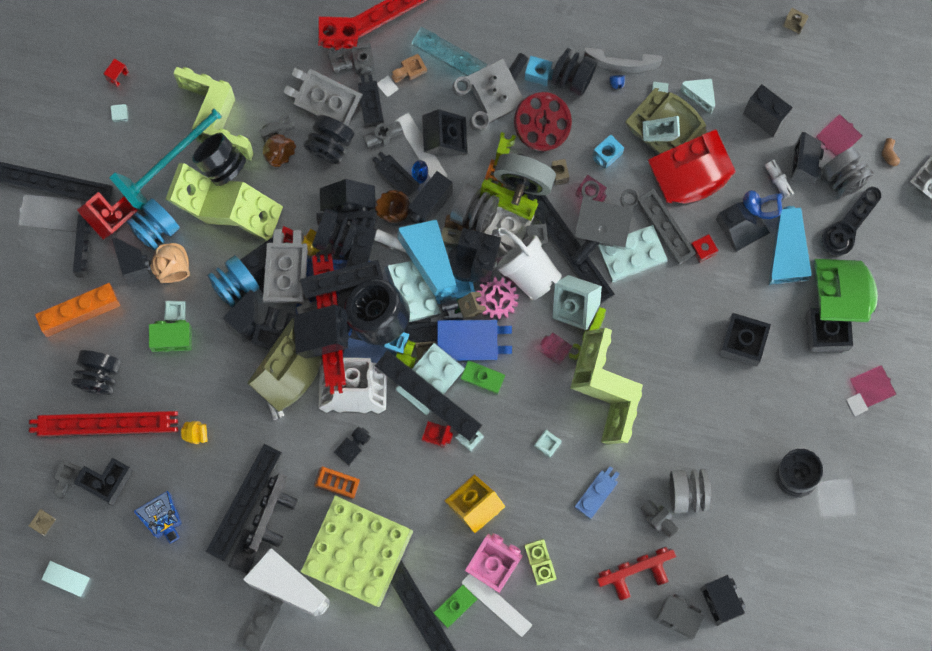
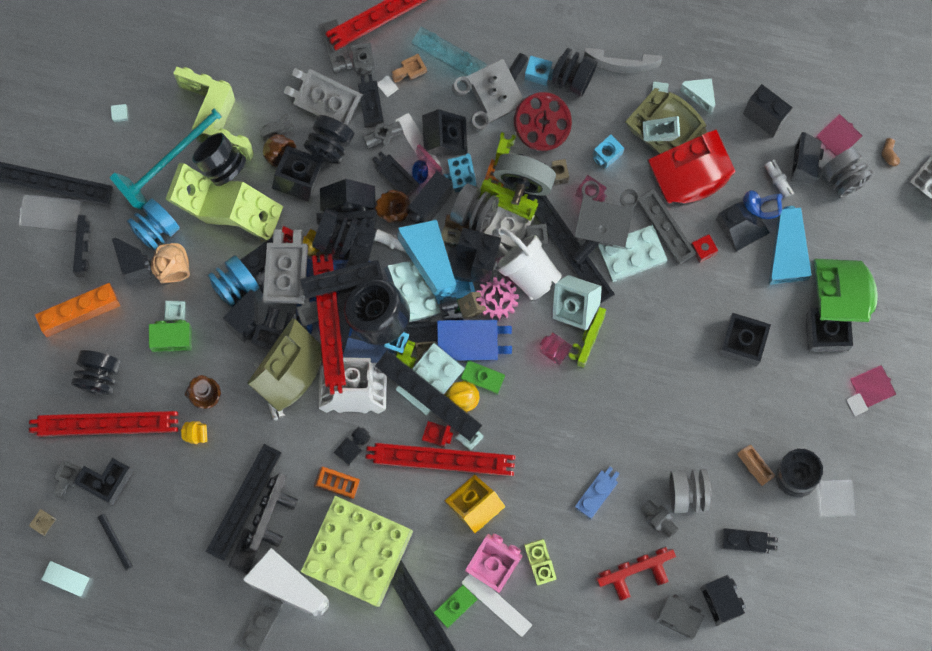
(104, 217): red brick -> none
(114, 70): red piece -> none
(115, 542): none -> black bar
(161, 517): torso -> none
(203, 392): none -> reddish brown hair
(297, 173): none -> black slope
(321, 331): black brick -> none
(337, 26): red brick -> none
(423, 155): none -> clear pink piece
(441, 459): none -> red hinge
(464, 395): none -> yellow piece
(466, 171): none -> medium azure piece
(548, 443): light aqua tile -> none
(606, 386): yellowish green bracket -> none
(617, 80): blue hinge -> none
(748, 541): none -> black hinge
(756, 465): none -> medium nougat plate
(795, 23): dark tan piece -> none
(848, 225): black beam -> none

